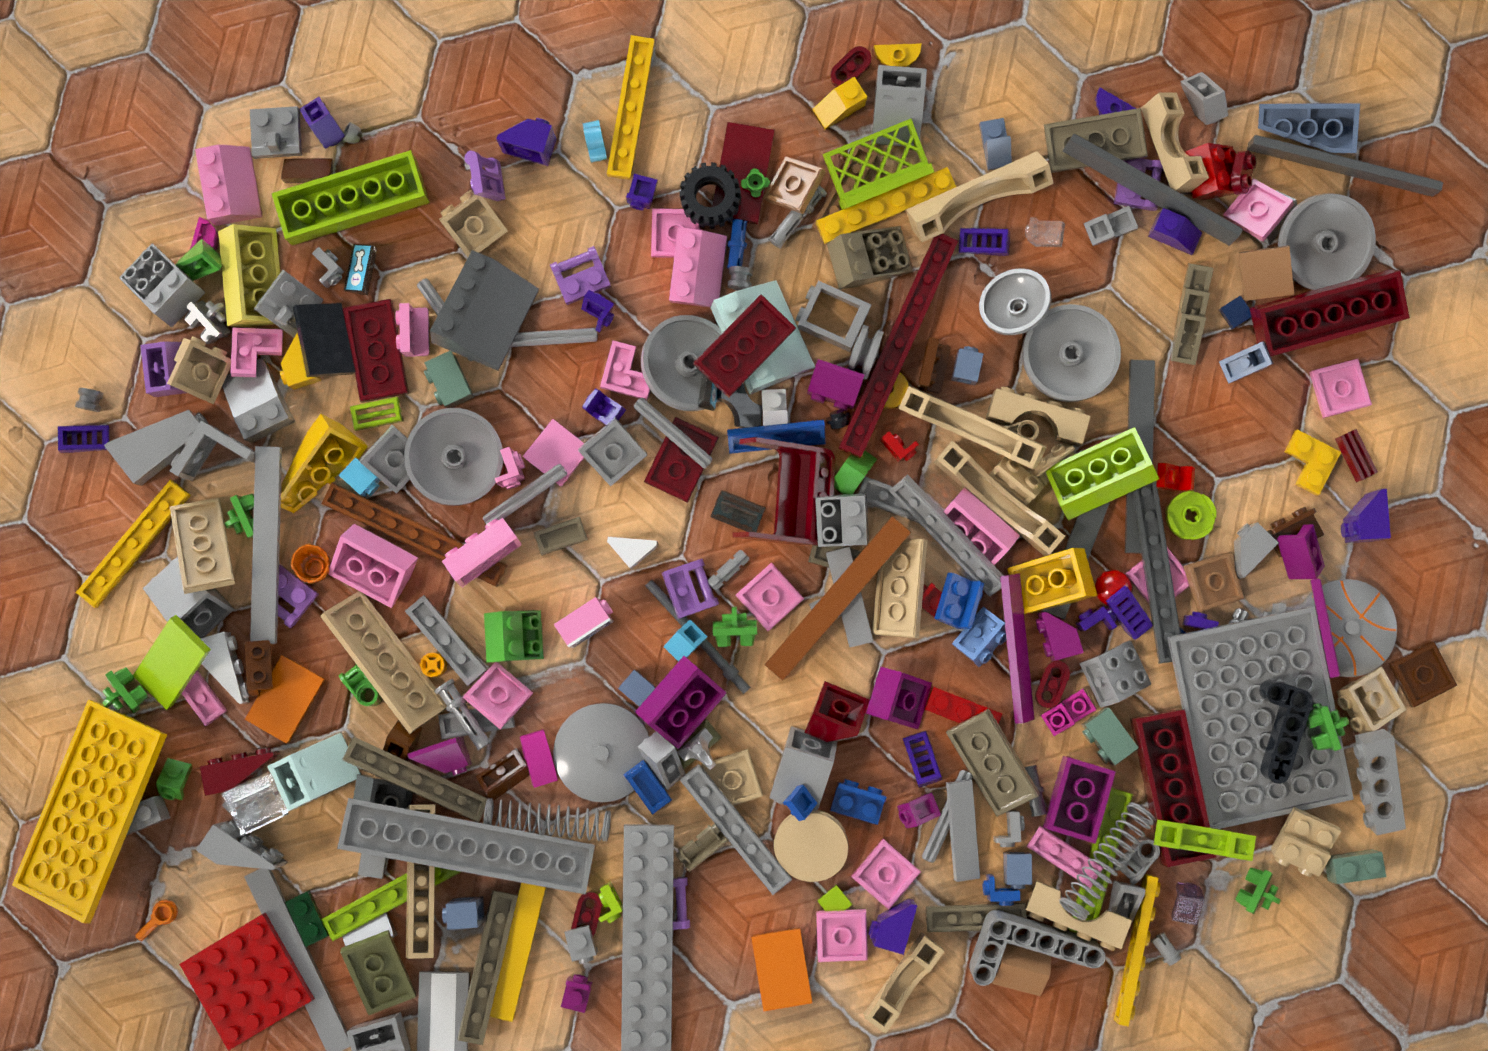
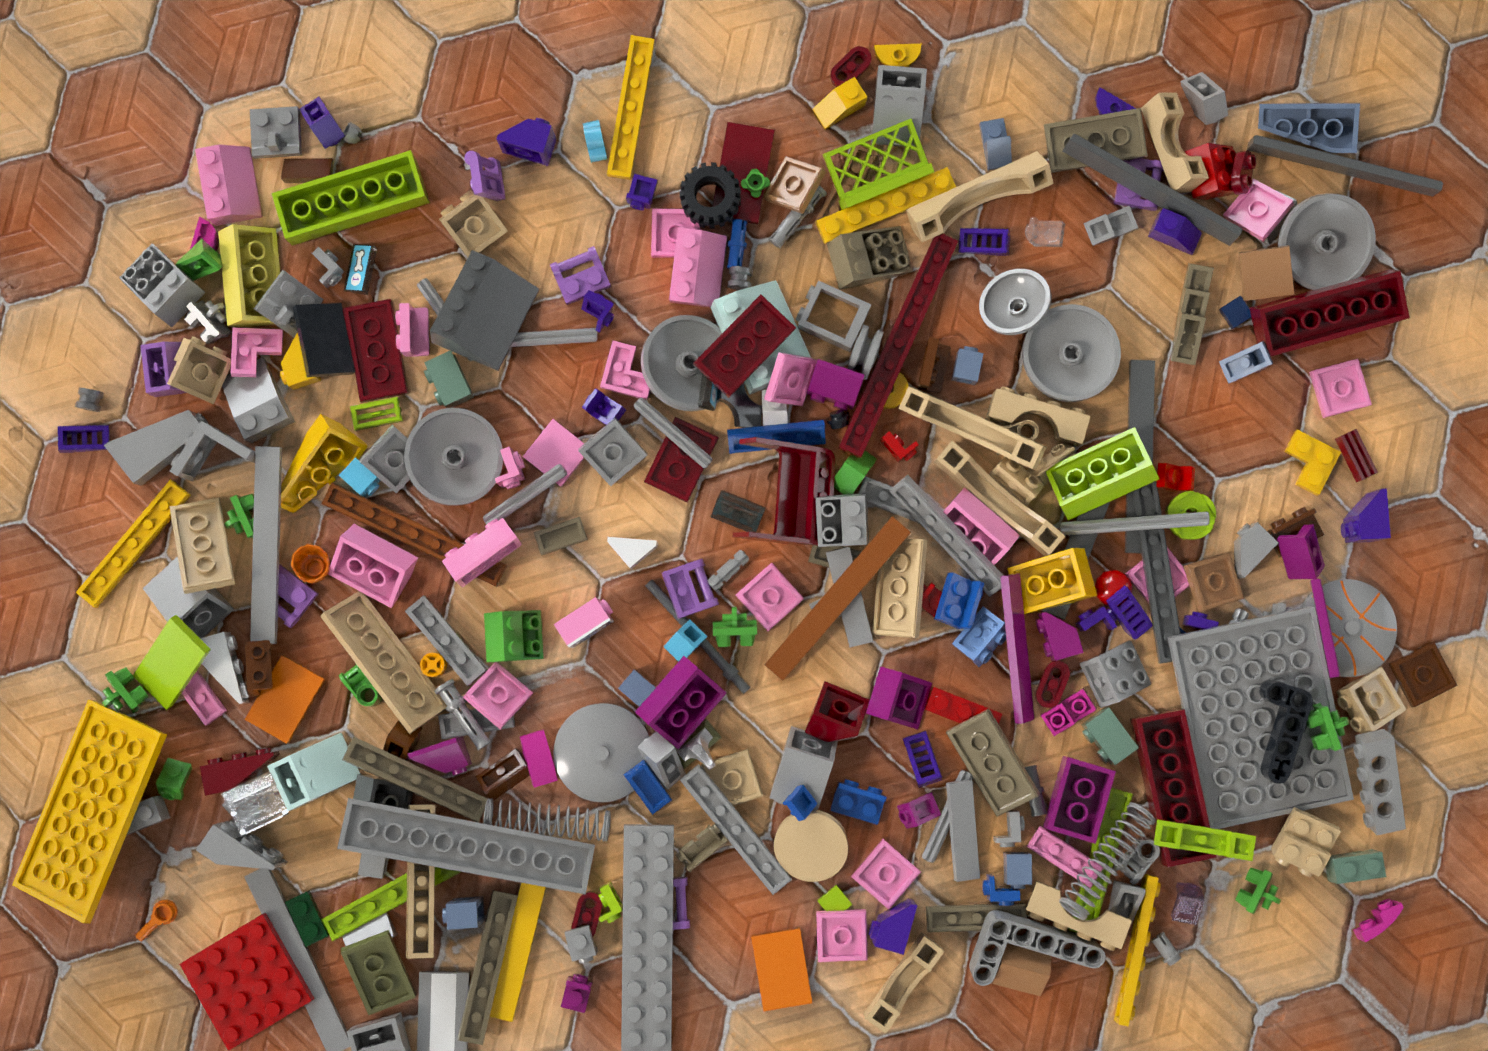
(790, 379): none -> bright pink tile
(1135, 523): none -> light grey axle
(1384, 916): none -> dark pink slope

